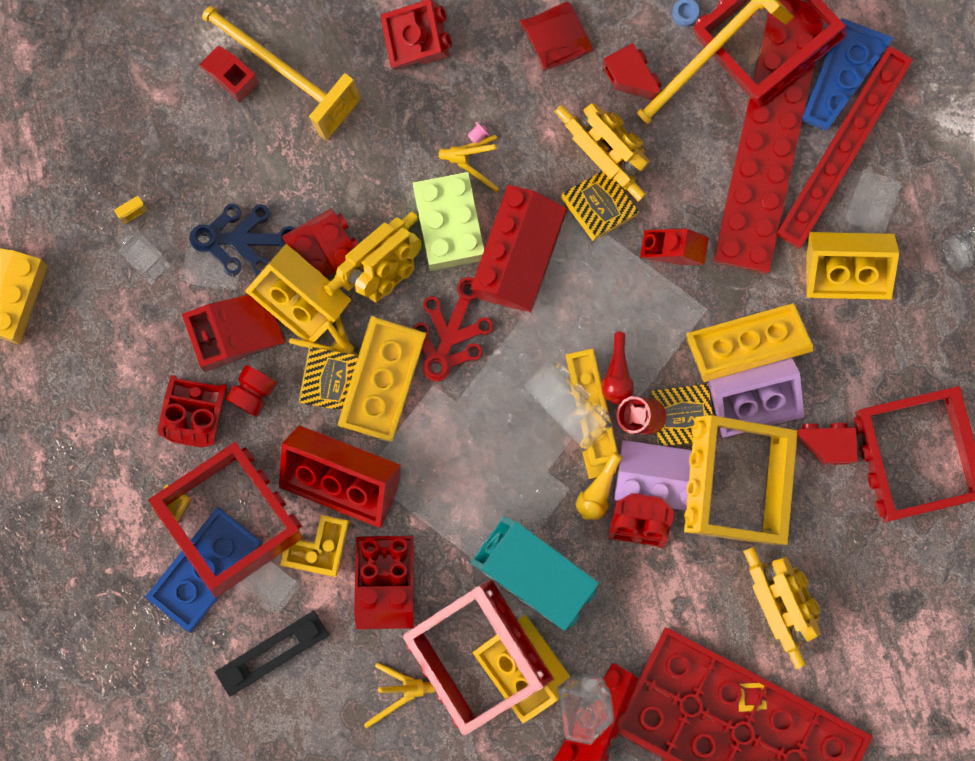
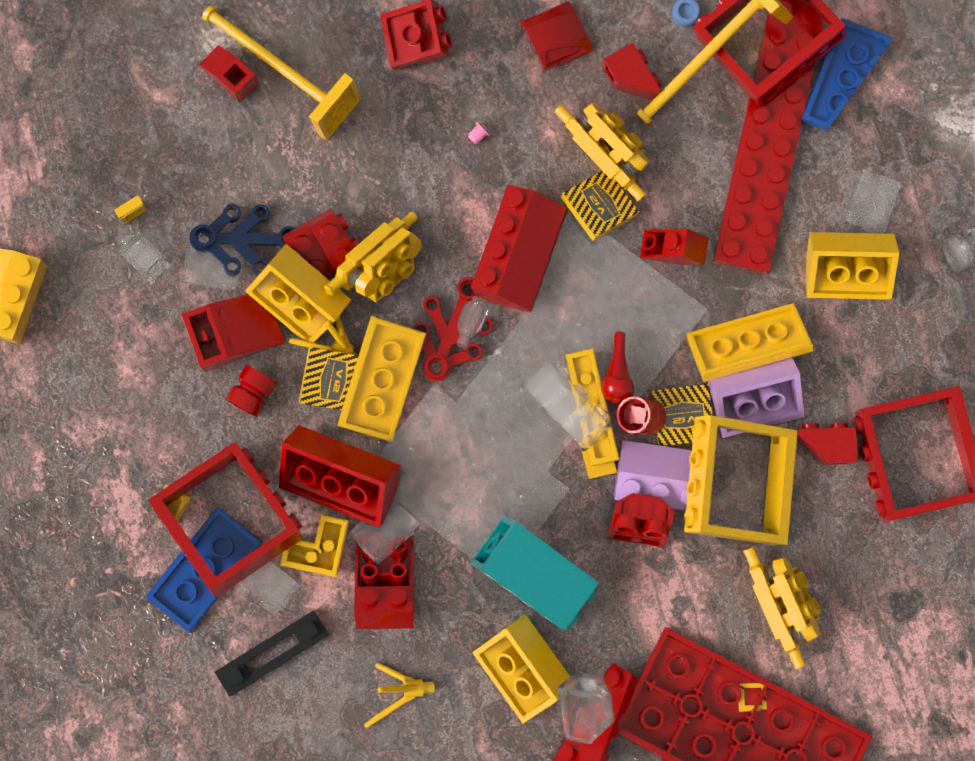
(191, 412): red slope -> none
(382, 541): none -> clear plate
(448, 221): yellowish green brick -> none
(461, 156): yellow plant -> none
(471, 320): none -> clear plant
(511, 635): window -> none
(593, 502): yellow piece -> none
(844, 147): red plate -> none

